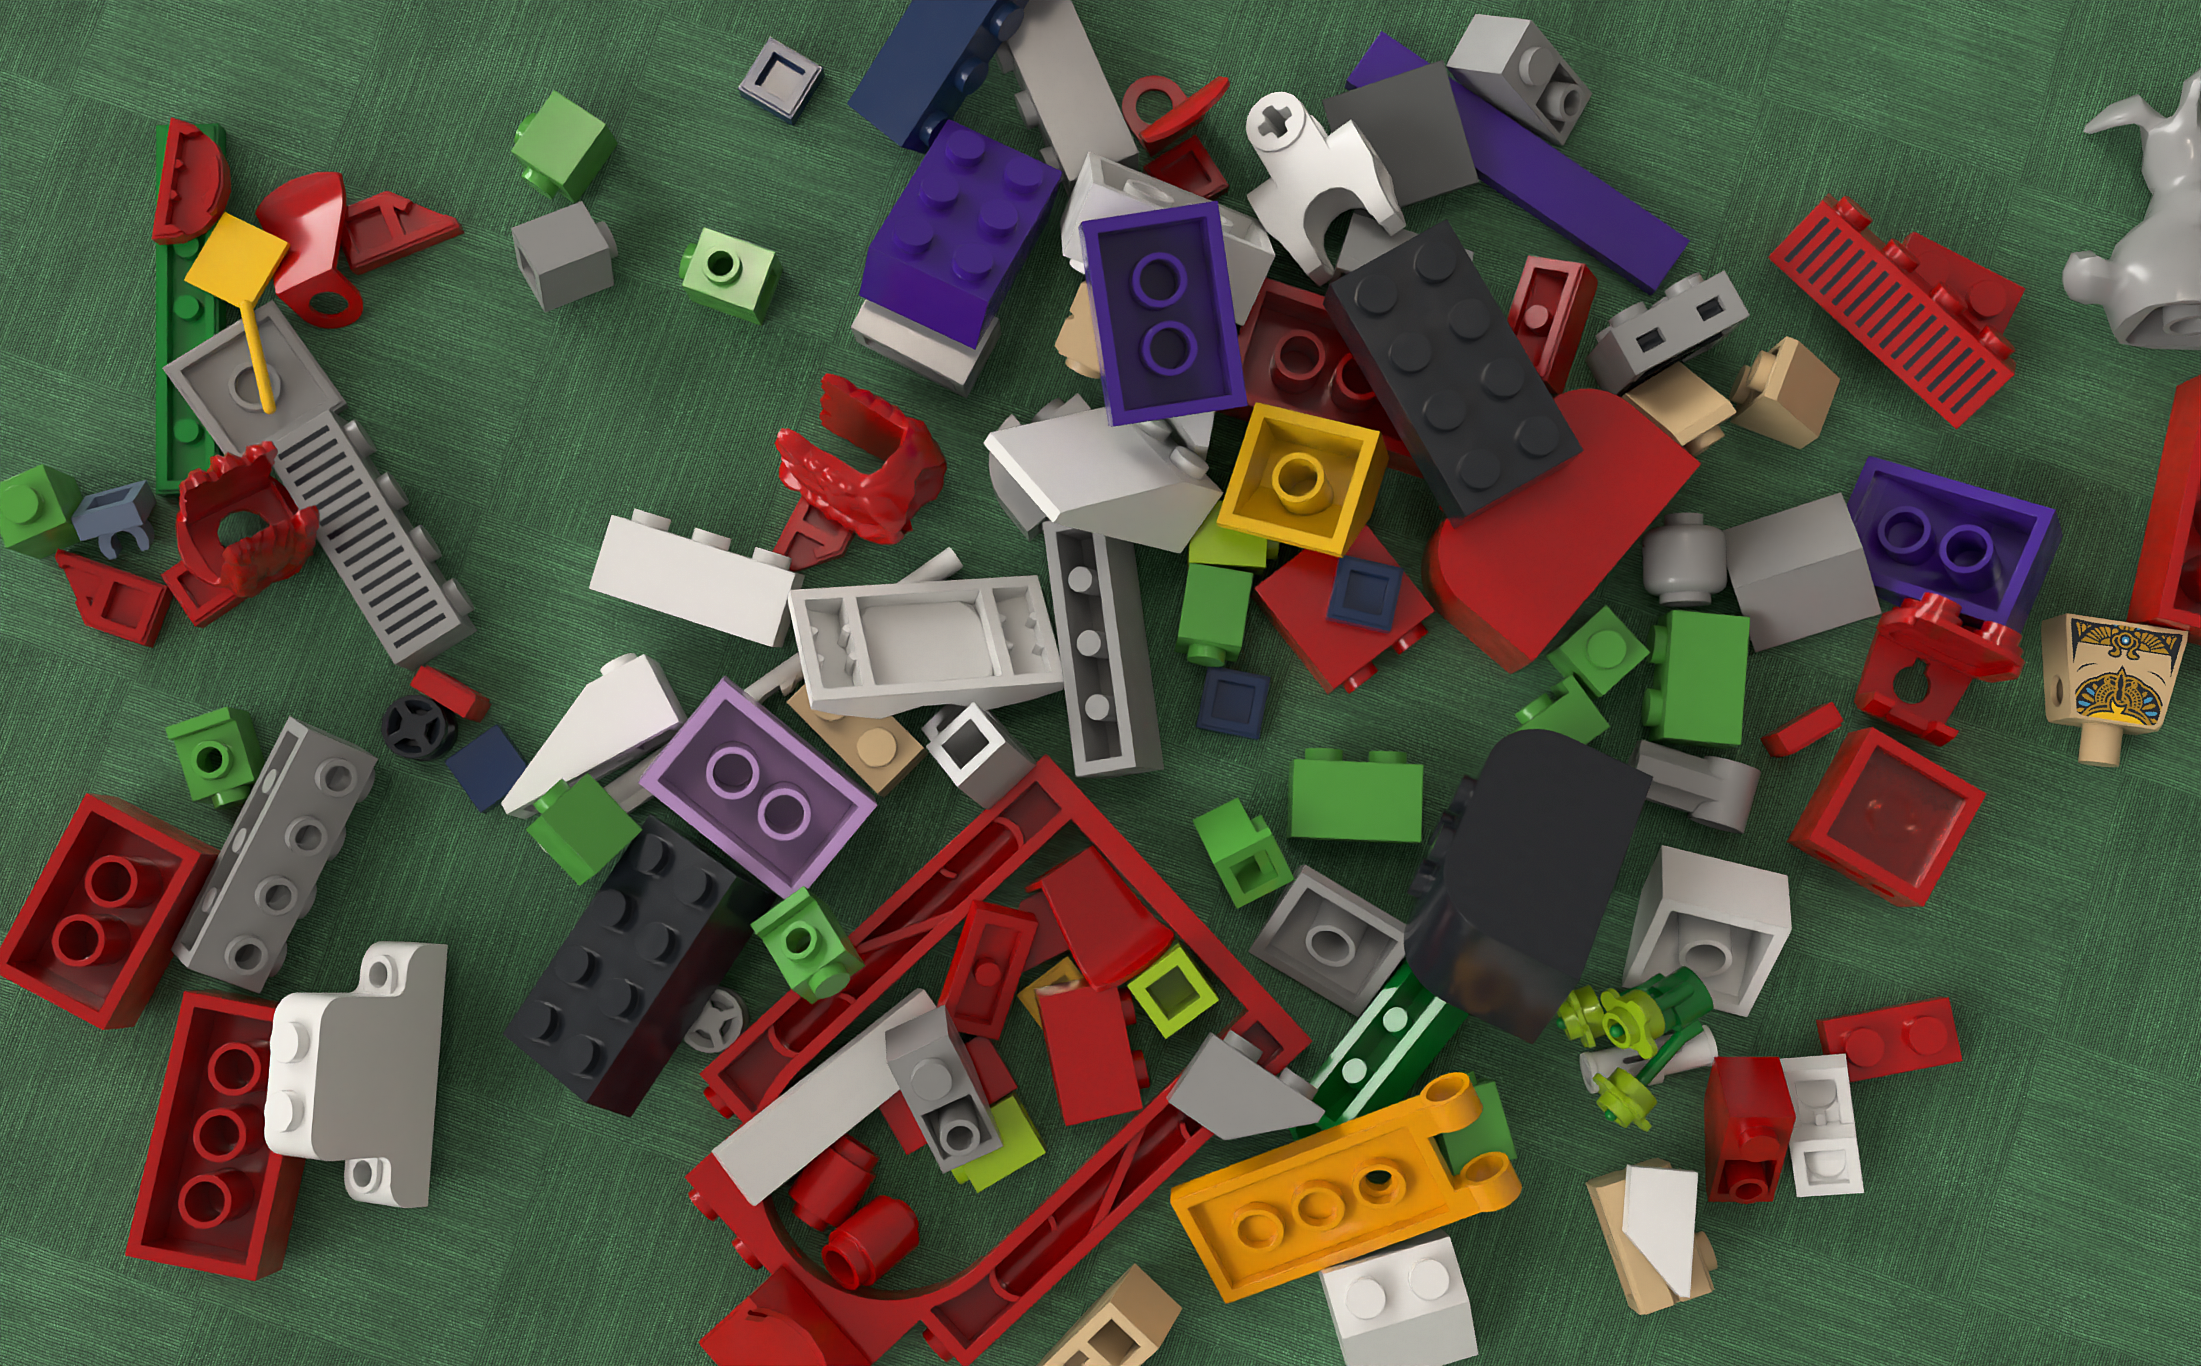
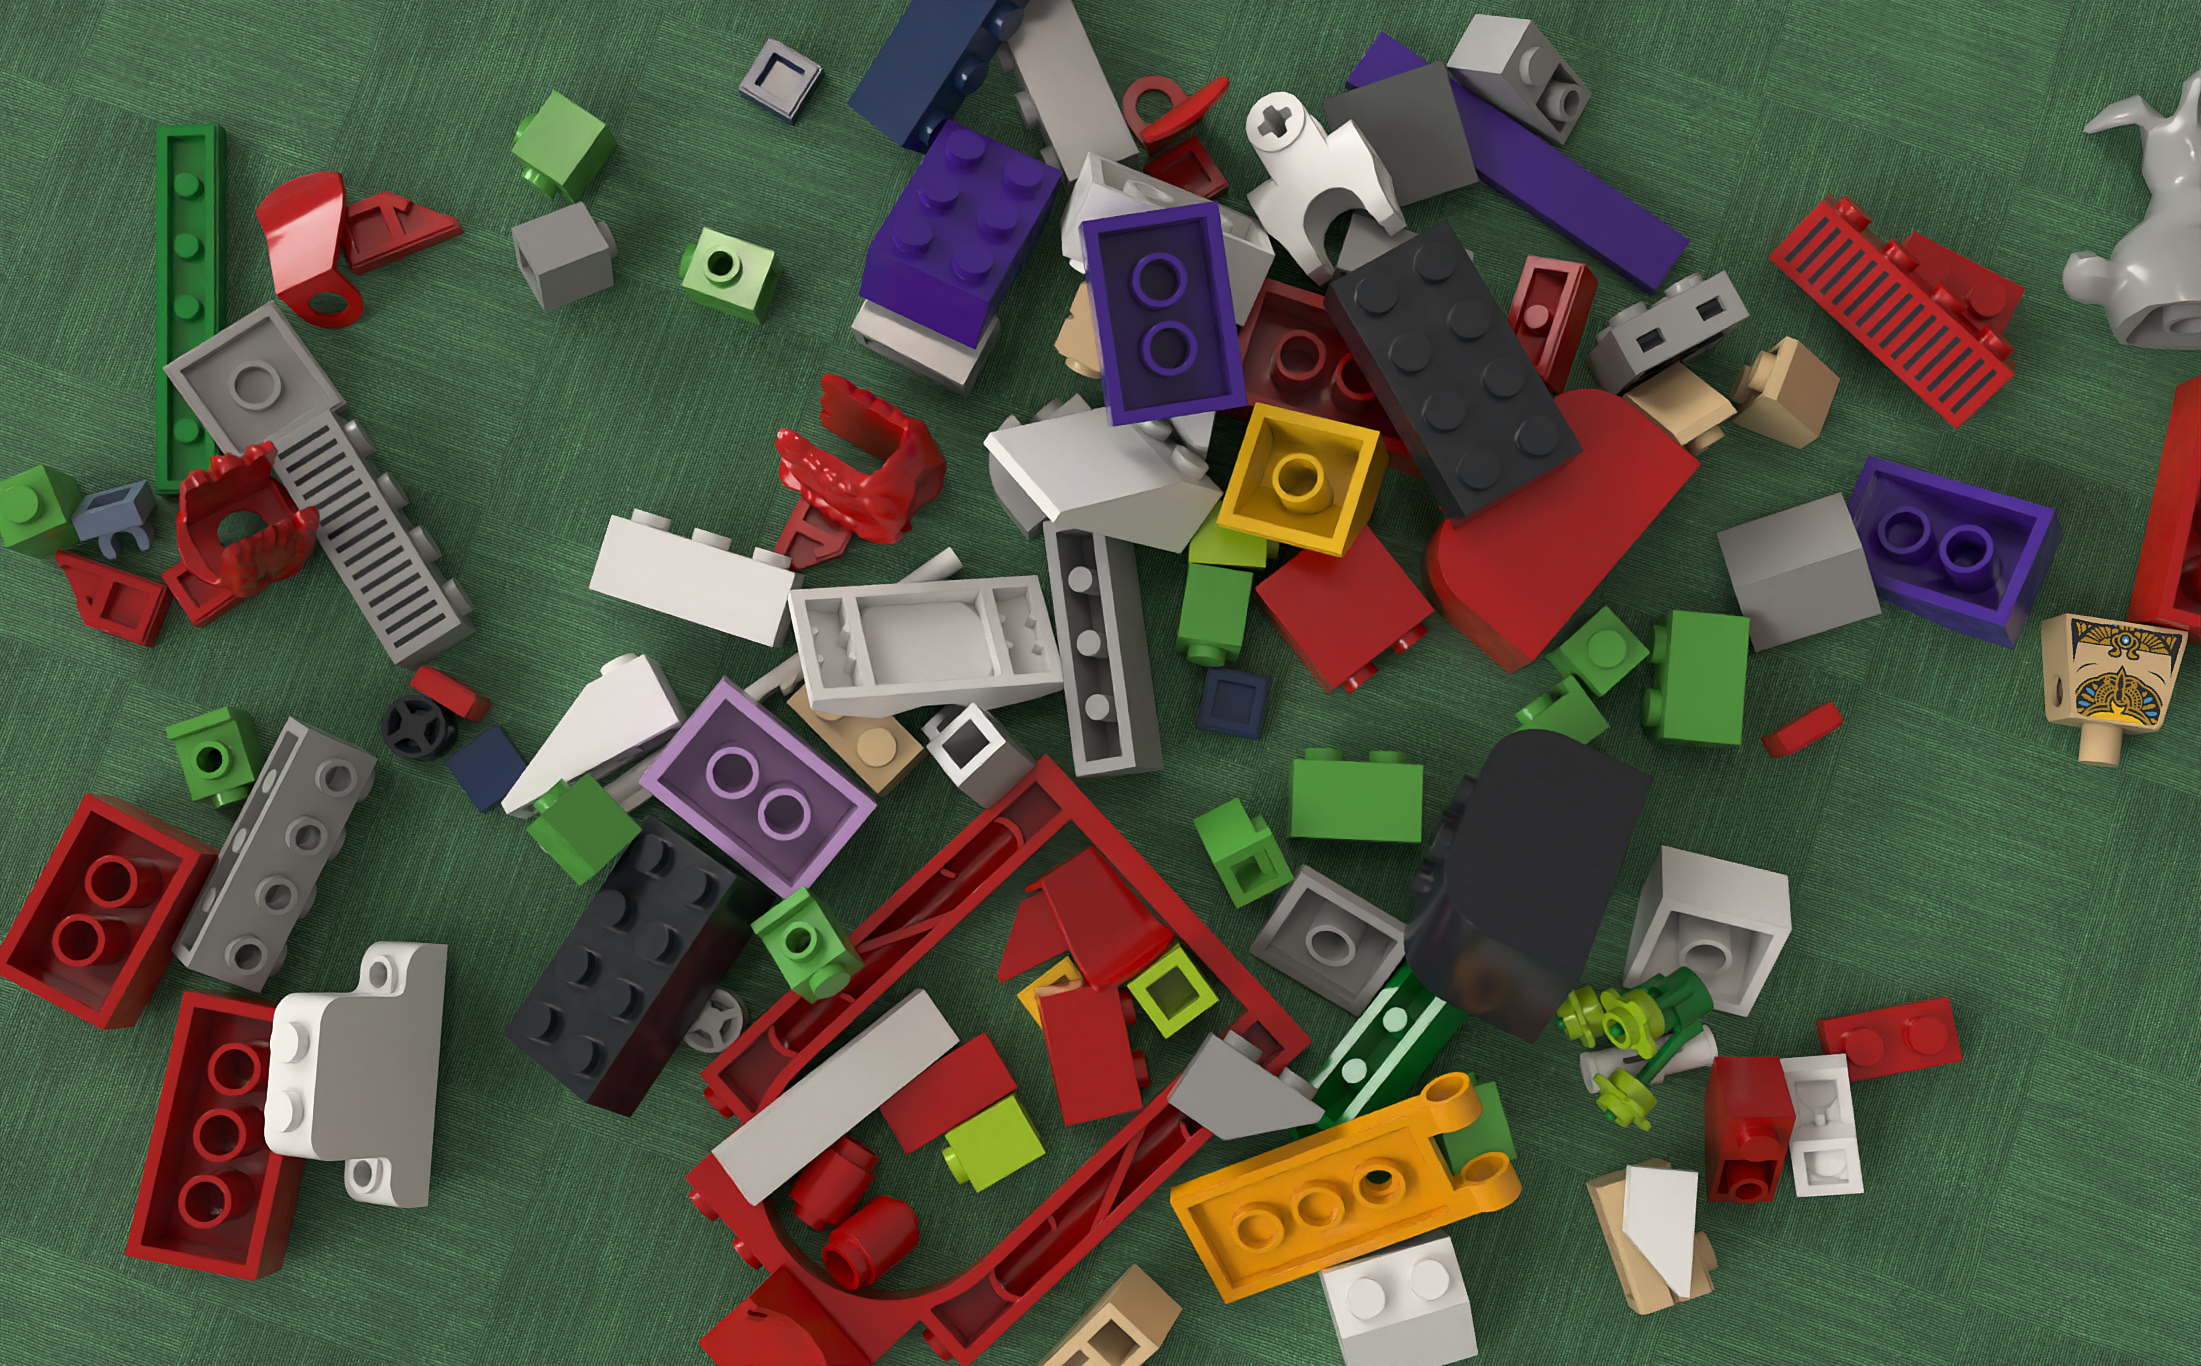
(192, 185): red tile -> none
(237, 269): yellow piece -> none
(942, 1088): light grey slope -> none
(987, 967): red plate -> none
(1364, 594): dark blue tile -> none
(1684, 561): light grey head -> none
(1708, 789): light grey piece -> none
(1886, 817): piece -> none
(1953, 657): red piece -> none

